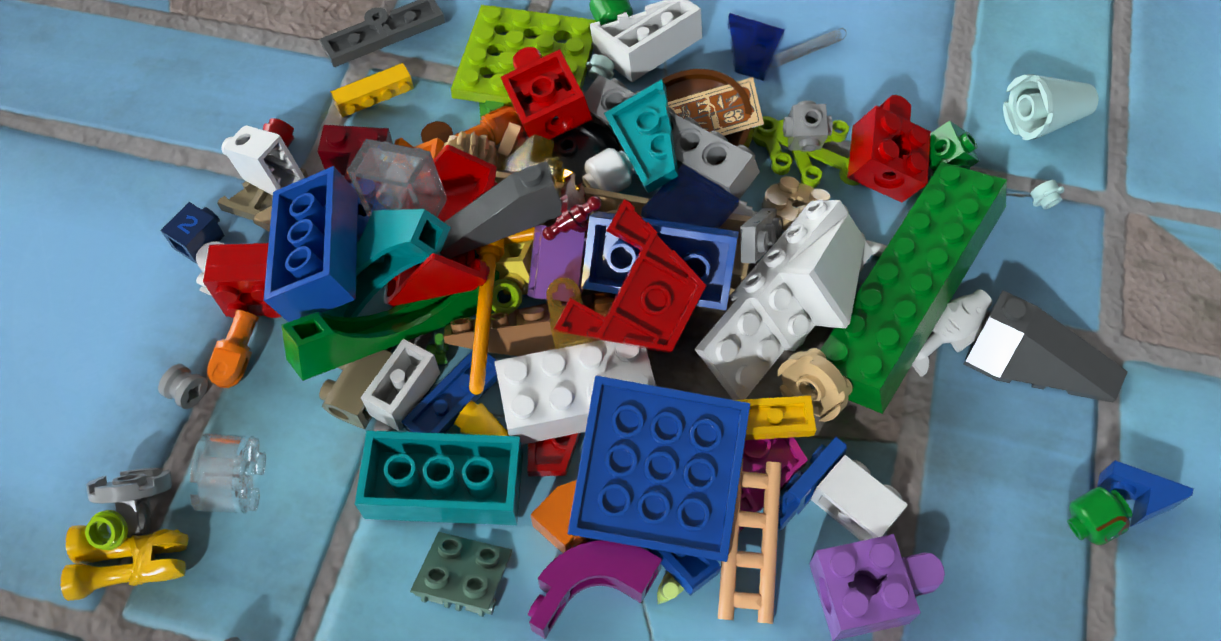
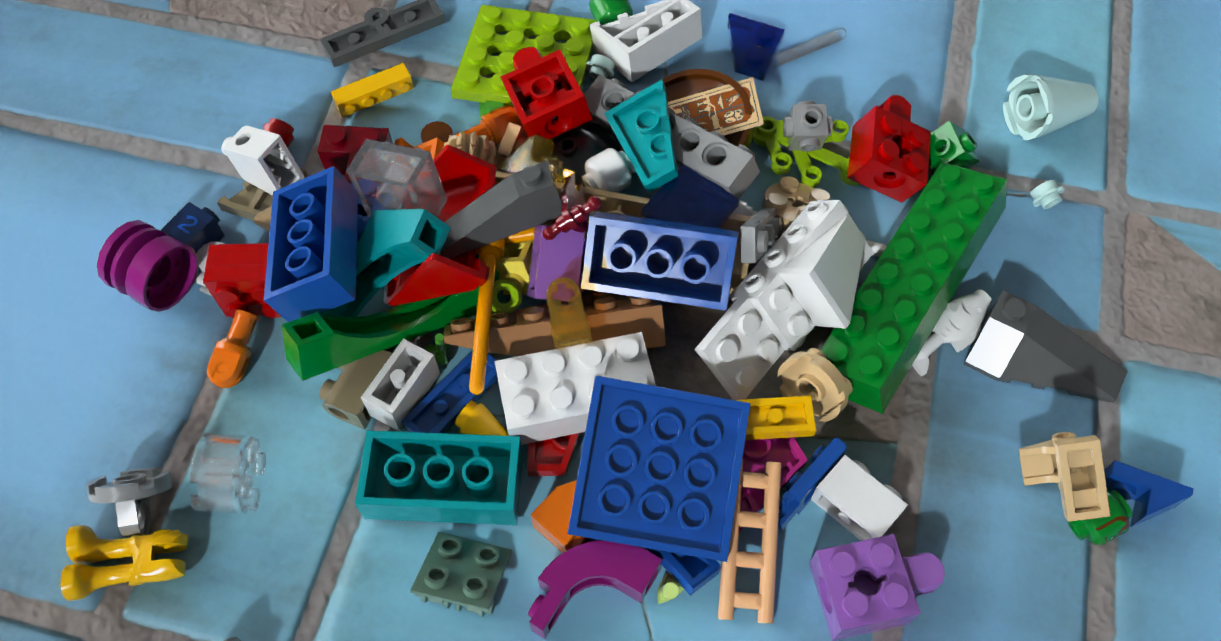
(97, 532): lime plate -> none
(147, 265): none -> magenta wheel
(182, 386): light grey wheel -> none
(652, 300): red wing -> none
(1075, 467): none -> tan tile

